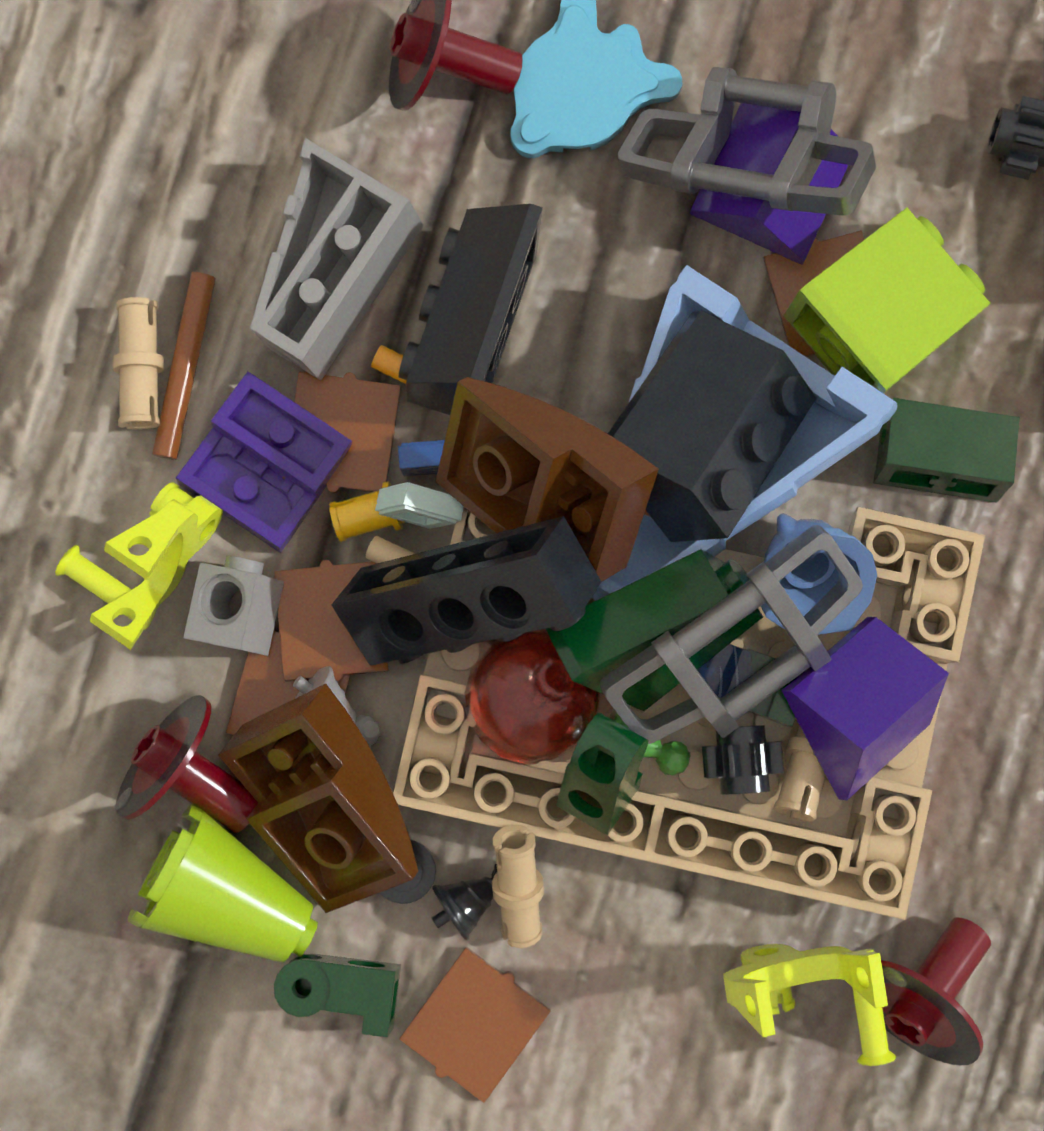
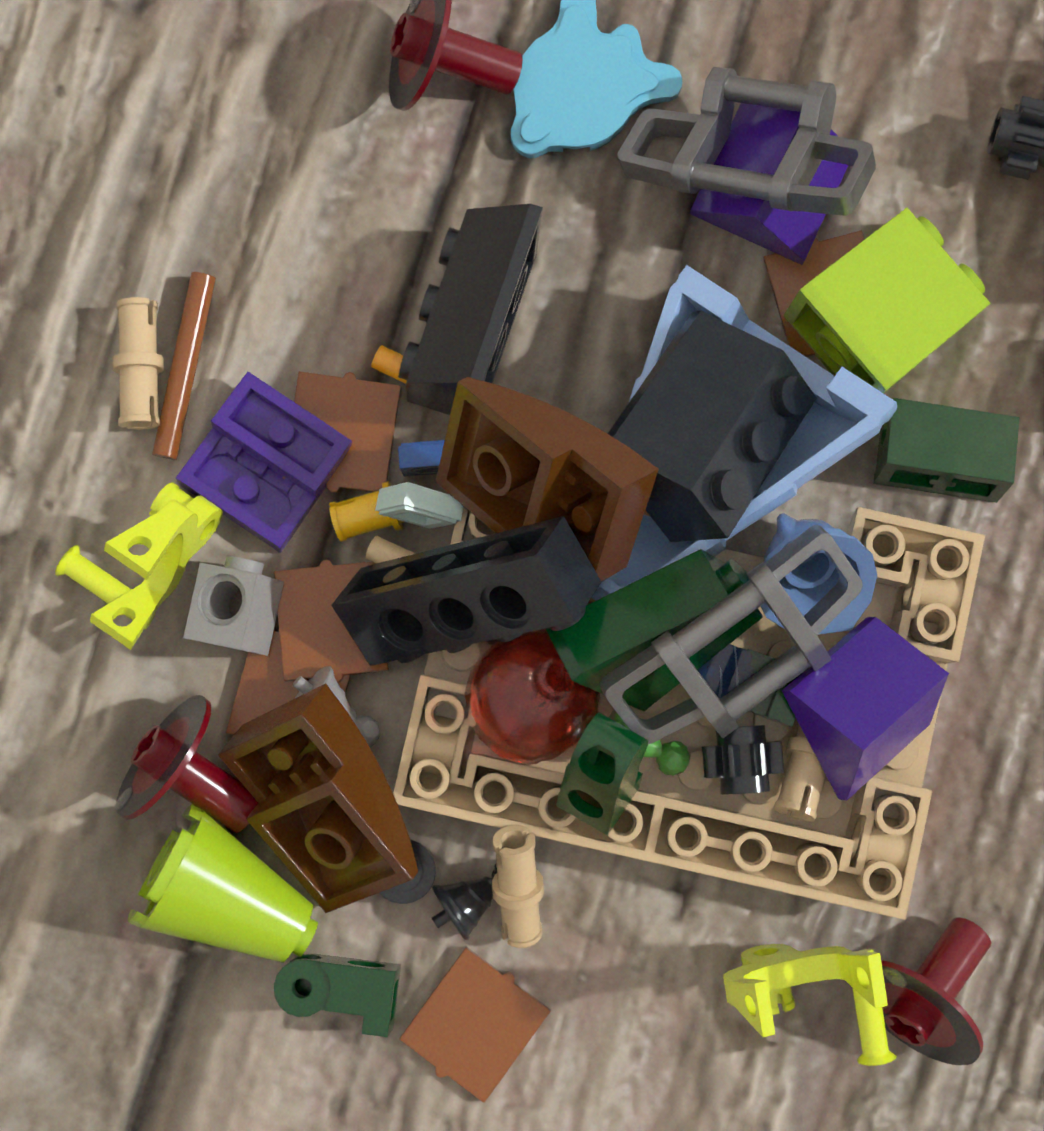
(332, 259): light grey wedge -> none

